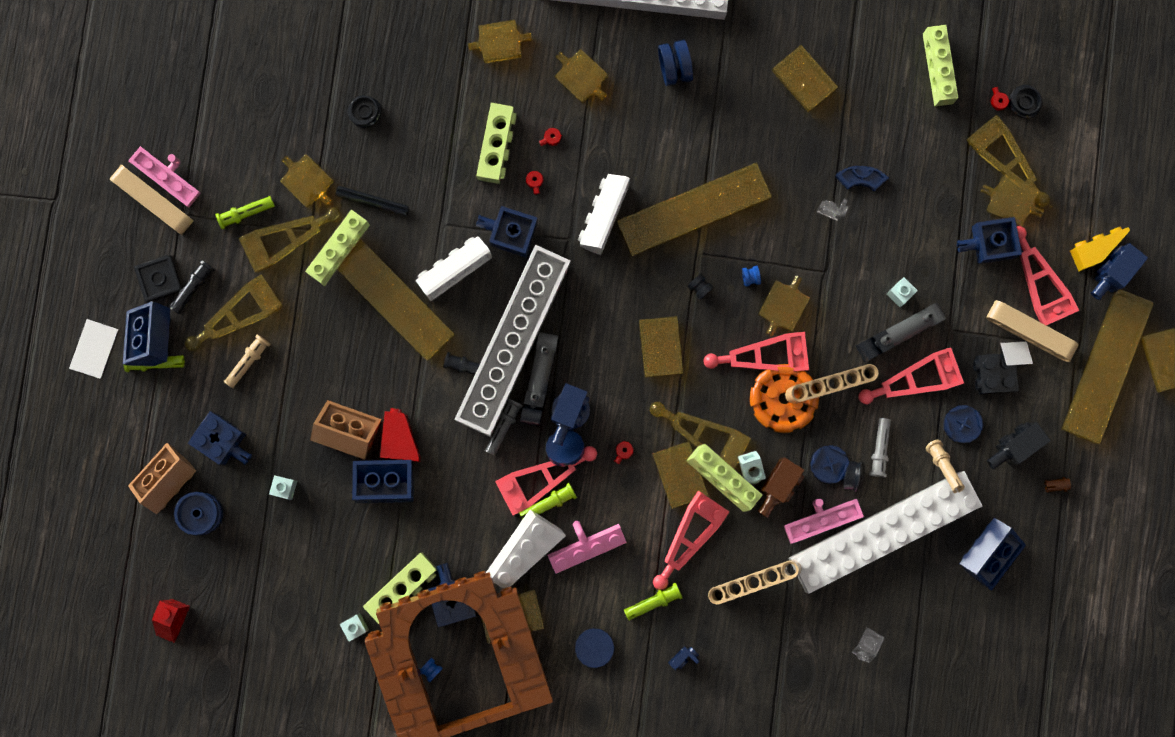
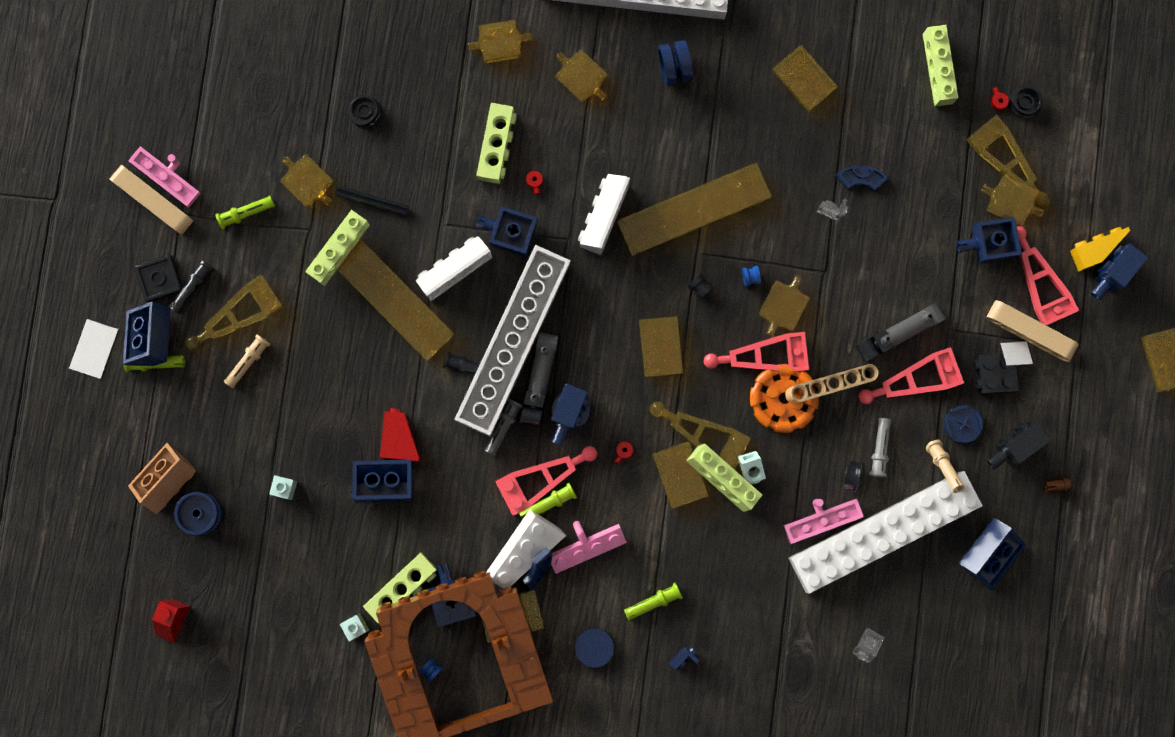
(229, 442): dark blue brick -> none
(255, 248): clear yellow plate -> none
(345, 429): medium nougat slope -> none
(539, 565): none -> dark blue tile
(551, 141): red piece -> none
(567, 454): dark blue tile -> none
(707, 509): coral plate -> none
(745, 582): tan beam -> none
(780, 485): reddish brown brick -> none
(829, 464): dark blue tile -> none
(902, 292): light aqua brick -> none
(1107, 366): clear yellow plate -> none

